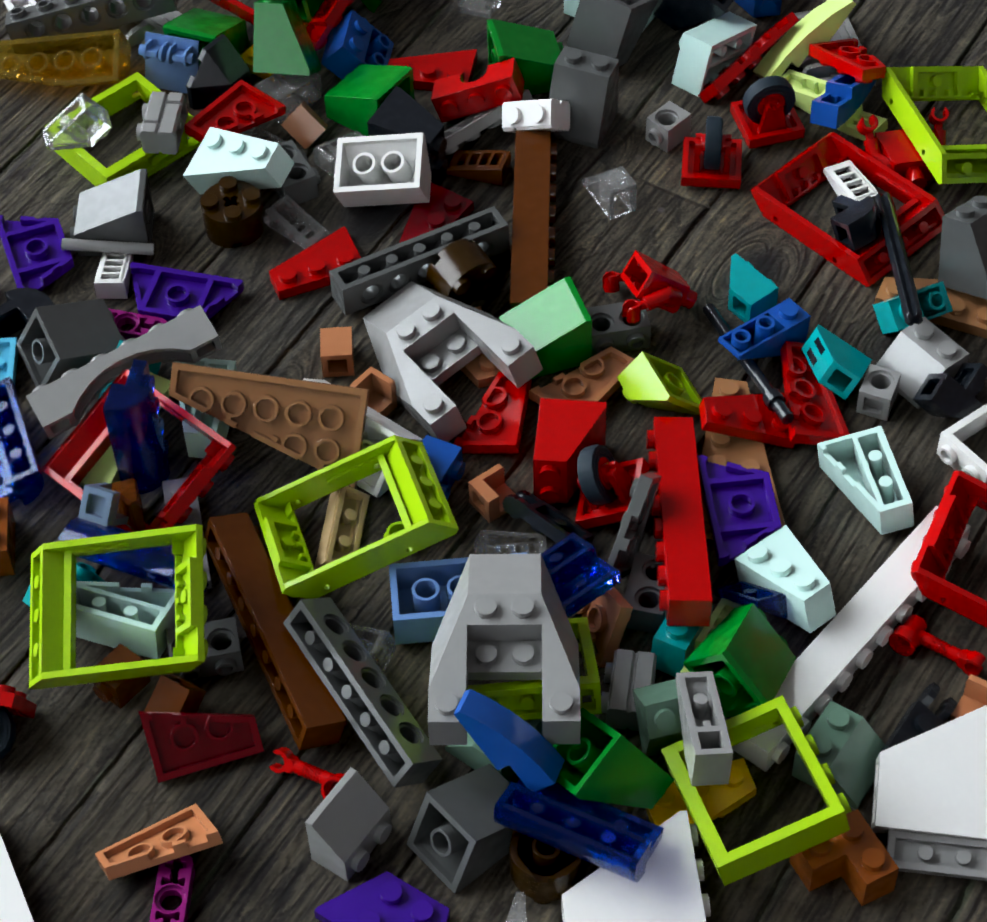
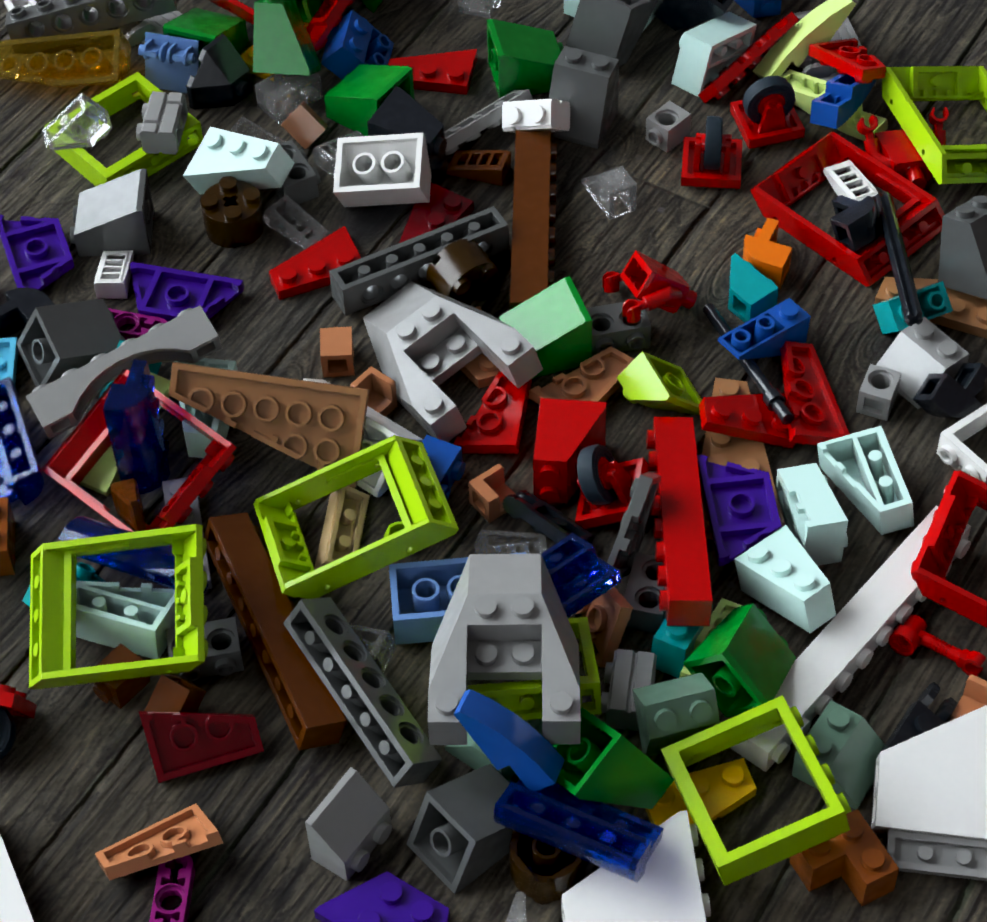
(100, 505): sand blue panel -> none
(107, 246): light grey bar -> none
(235, 111): red wing -> none
(294, 765): red brick -> none
(458, 99): red arch -> none
(703, 729): light grey slope -> none
(763, 598): clear blue slope -> none
(766, 254): none -> orange brick
(812, 512): none -> light aqua wedge
(834, 361): teal slope -> none

